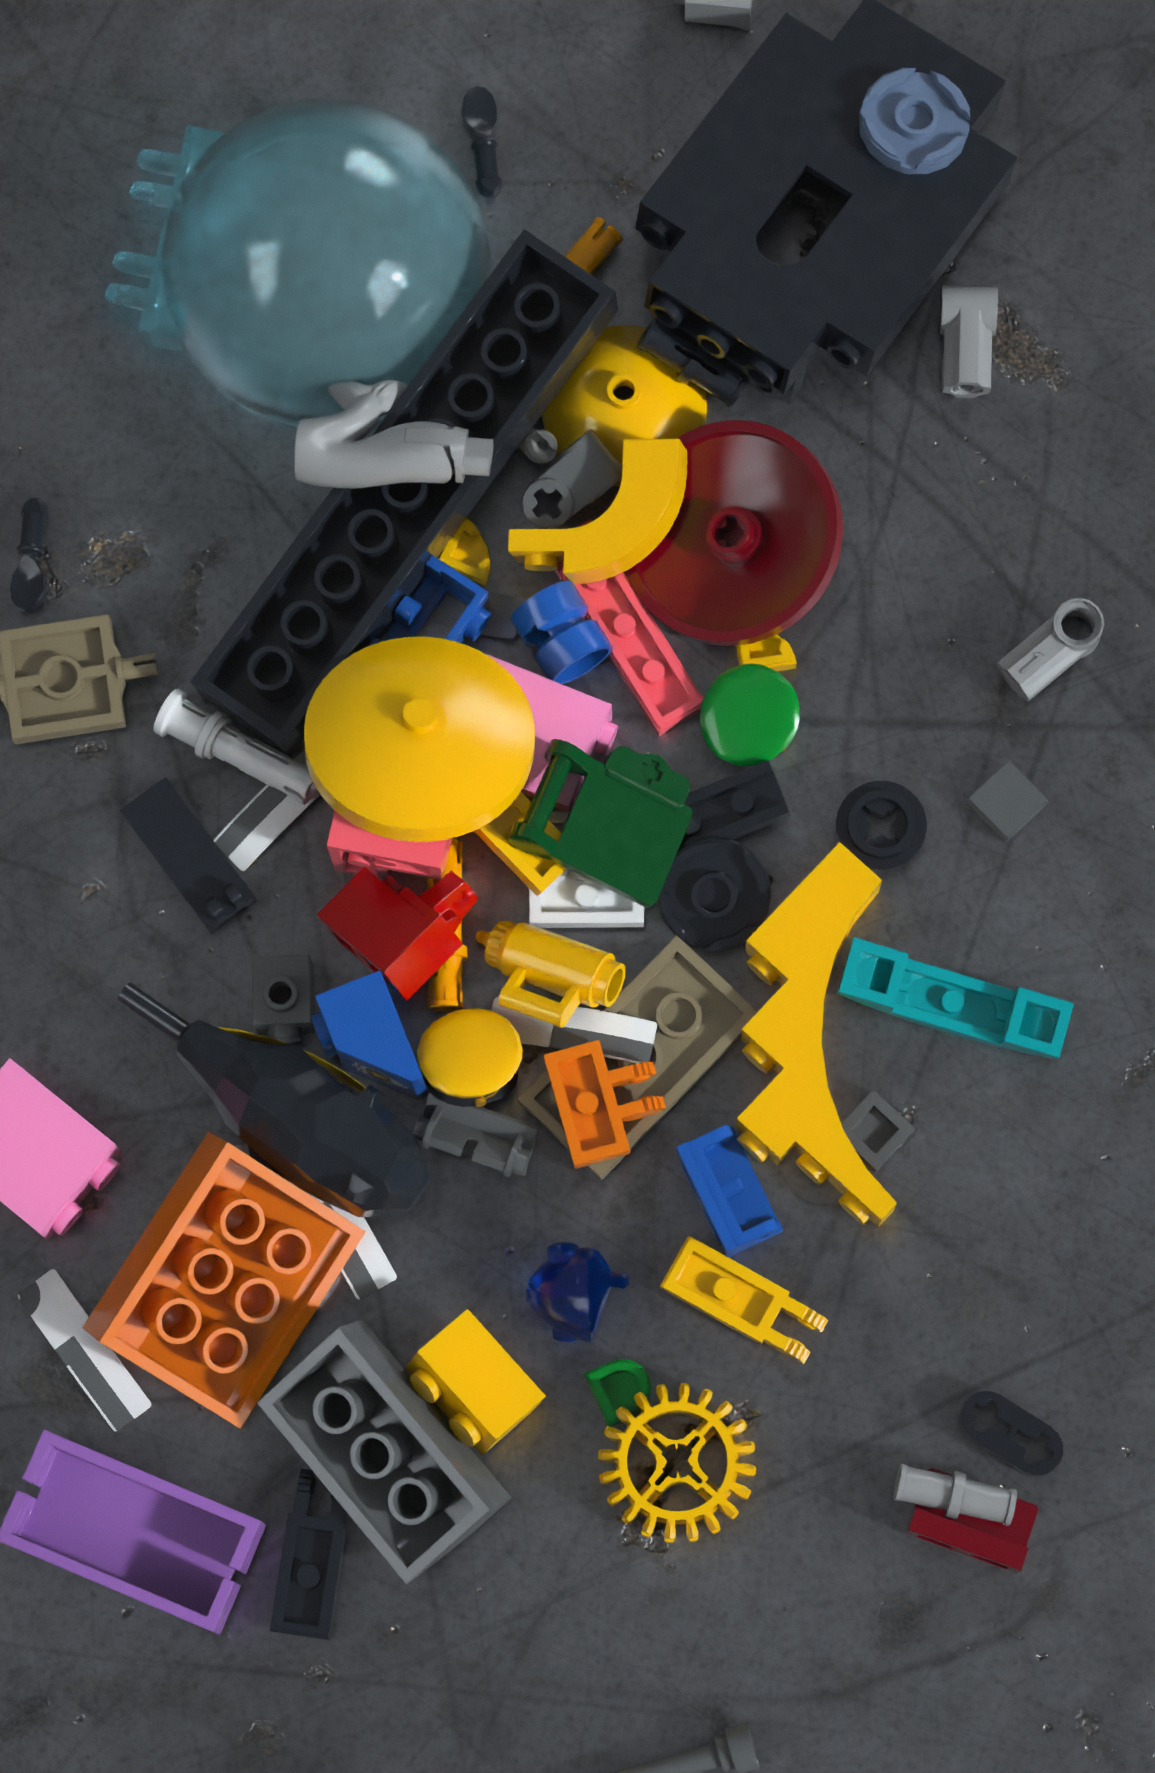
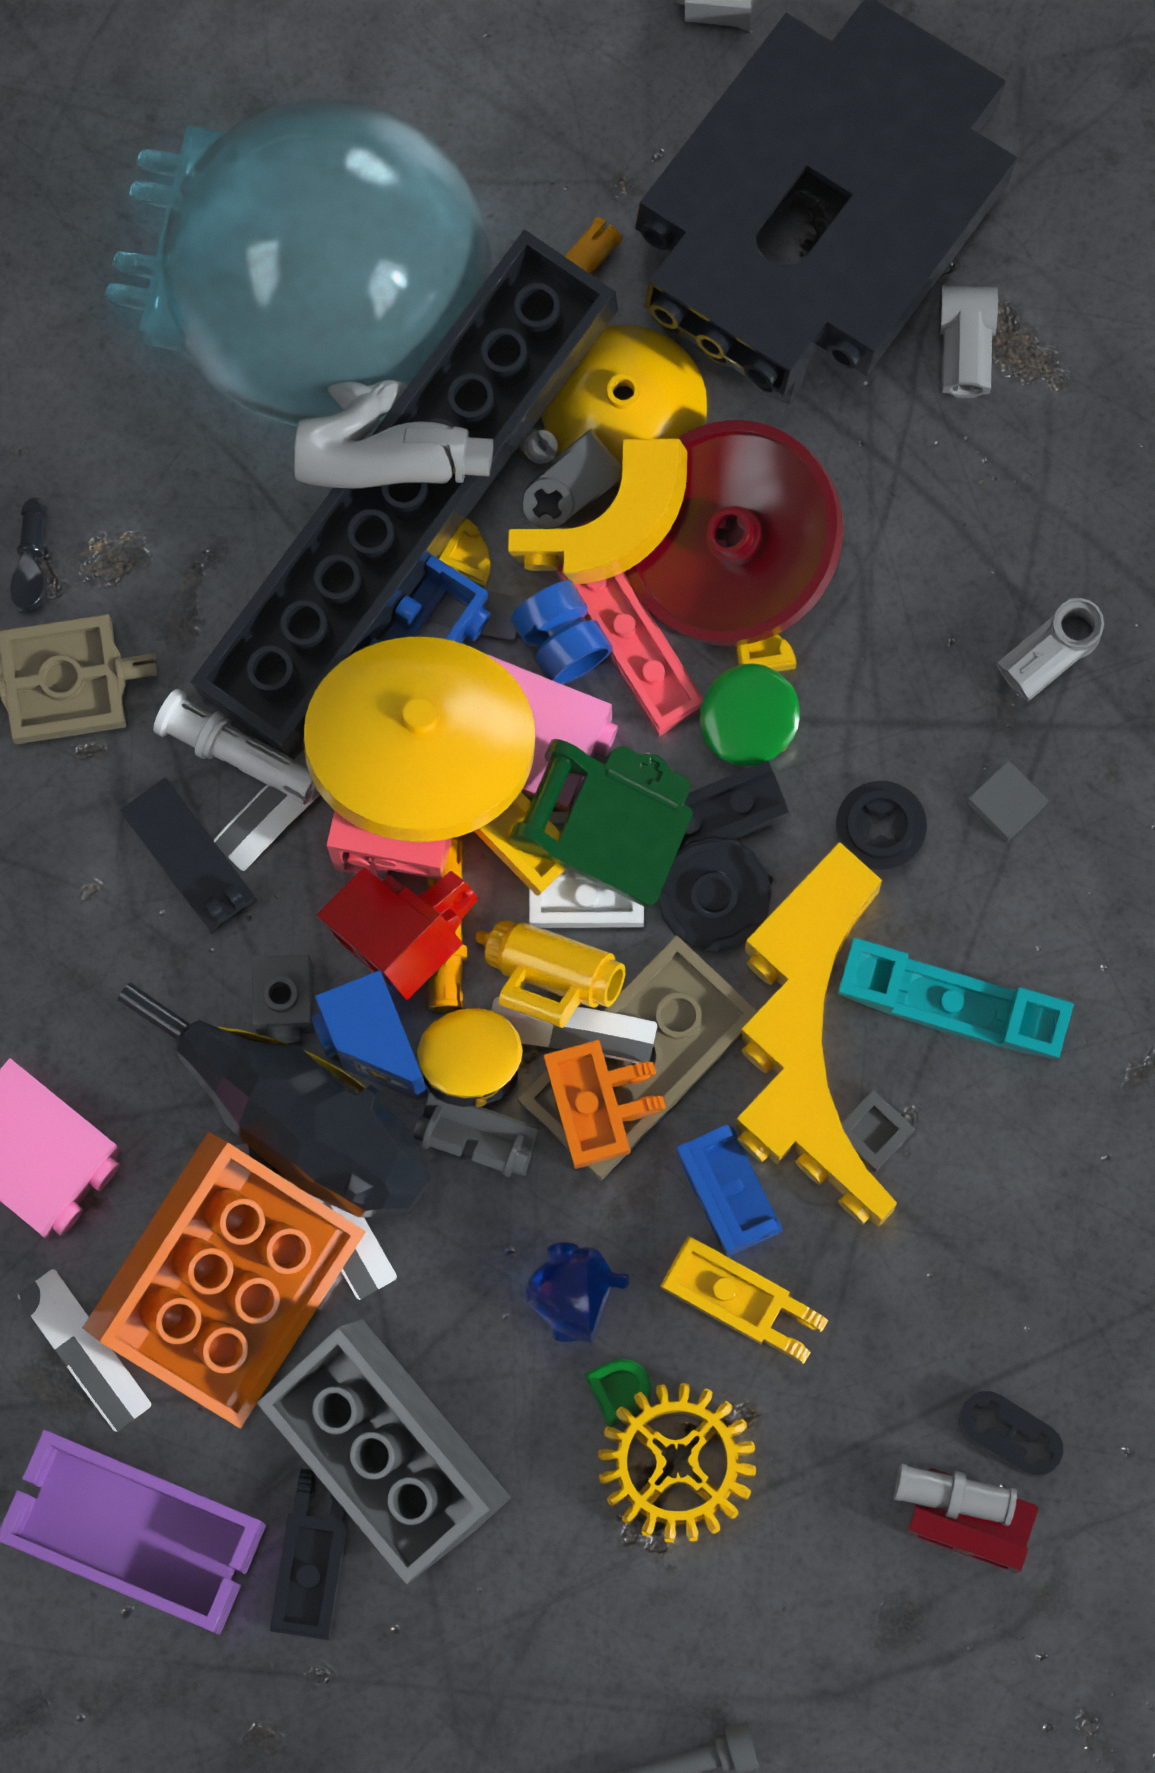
(473, 1383): yellow brick -> none
(480, 117): black piece -> none
(692, 363): black pin -> none
(914, 121): sand blue tile -> none

